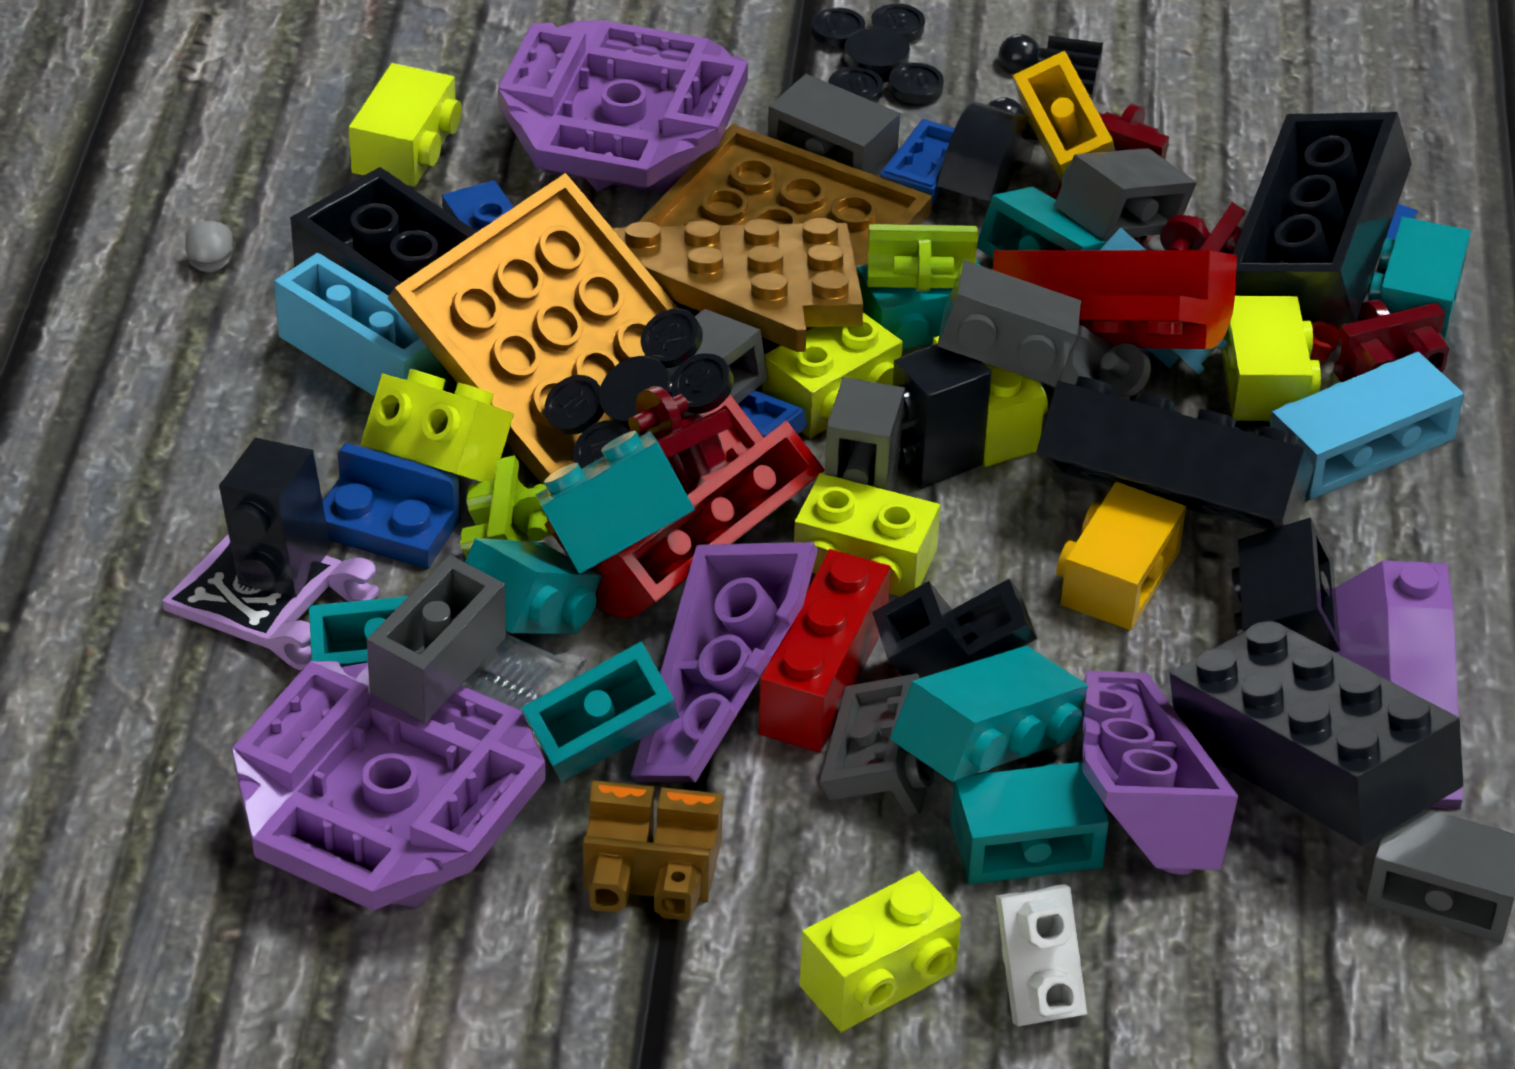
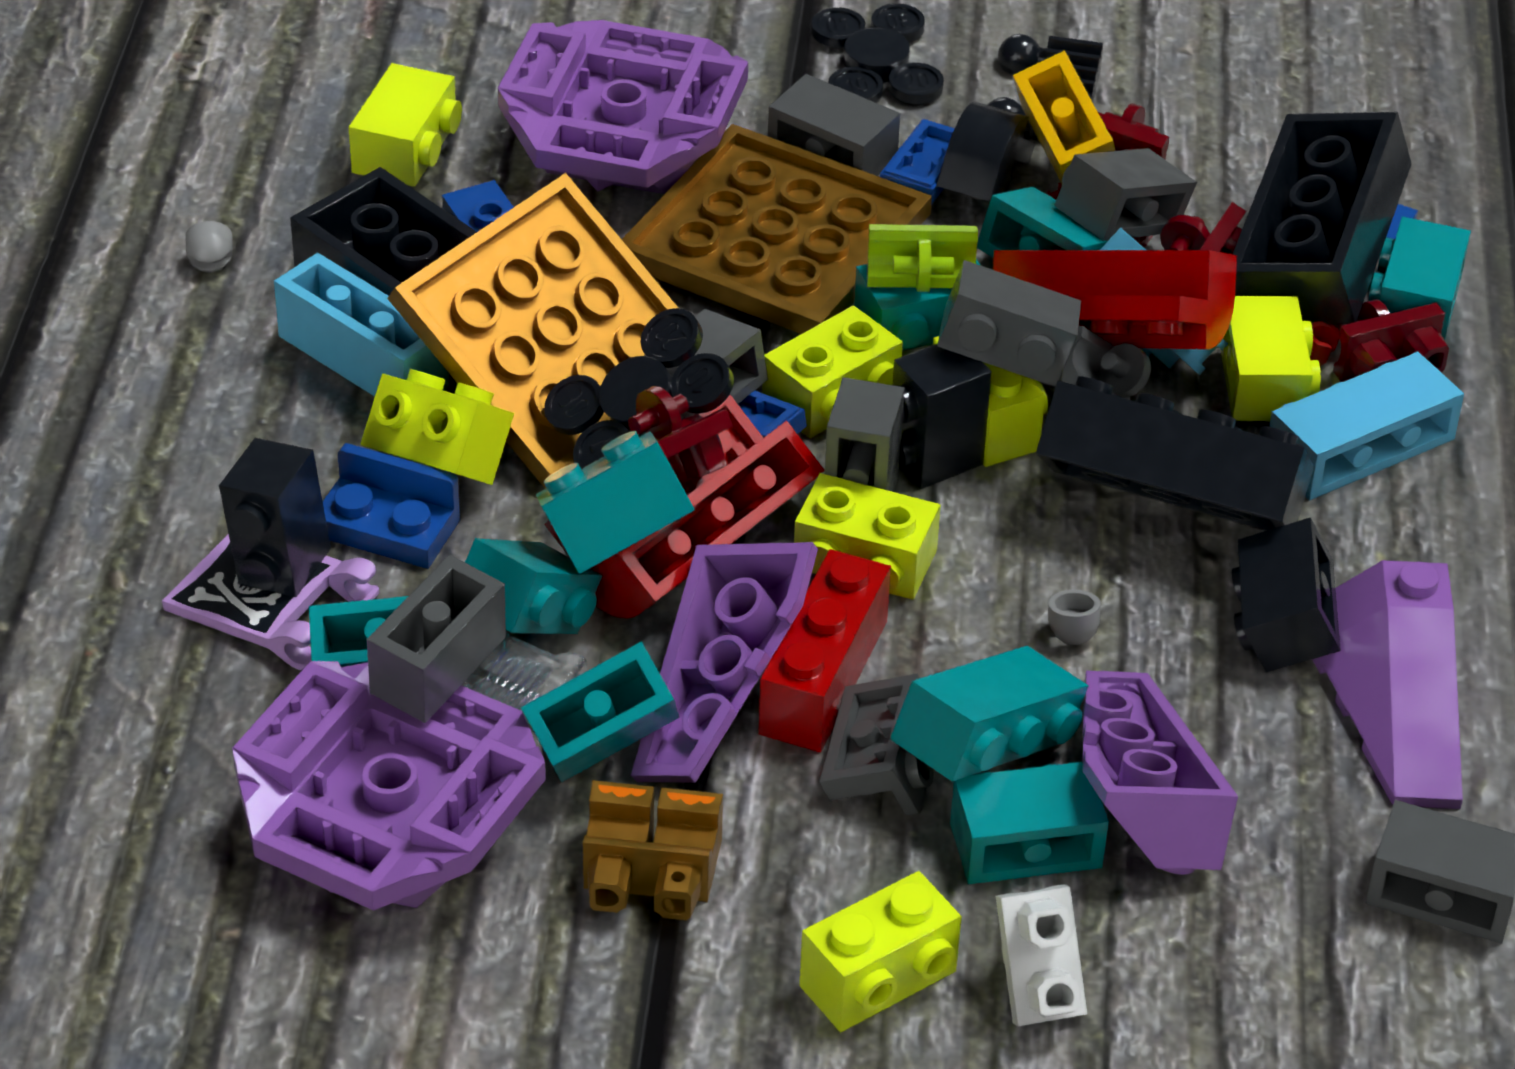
(504, 508): lime hips -> none
(756, 272): pearl gold wing -> none
(930, 637): black brick -> none
(1074, 616): none -> light grey hinge
(1121, 555): yellow brick -> none
(1319, 730): black brick -> none

